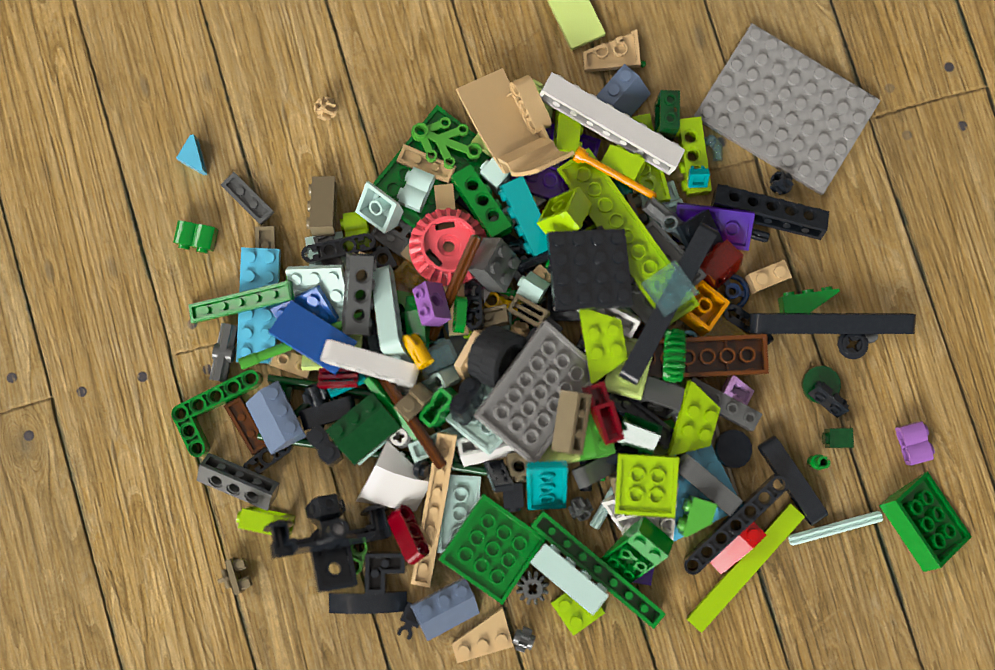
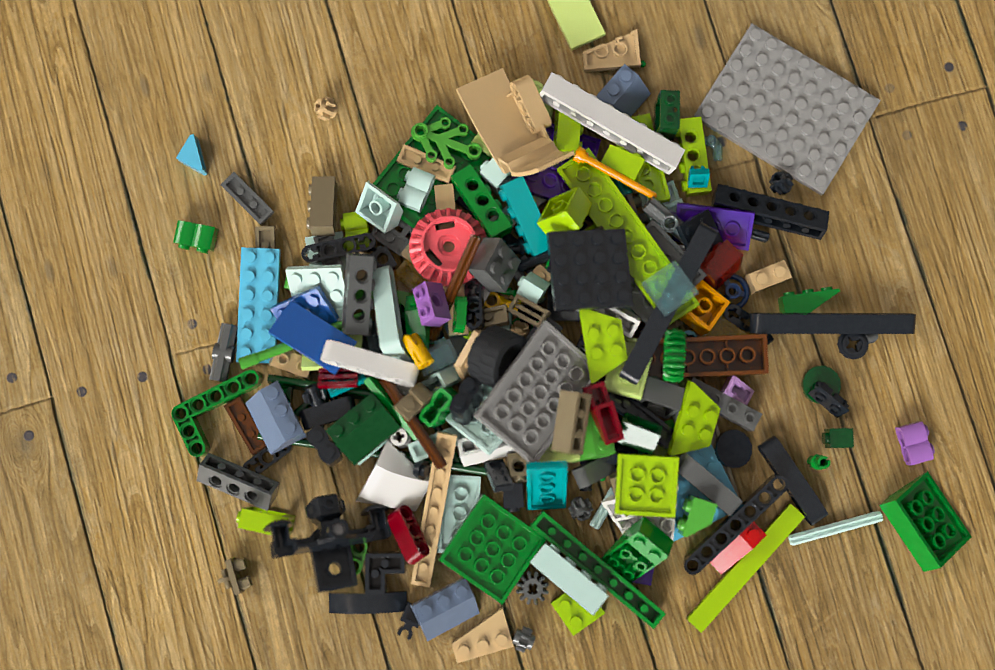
(241, 302): tile -> none

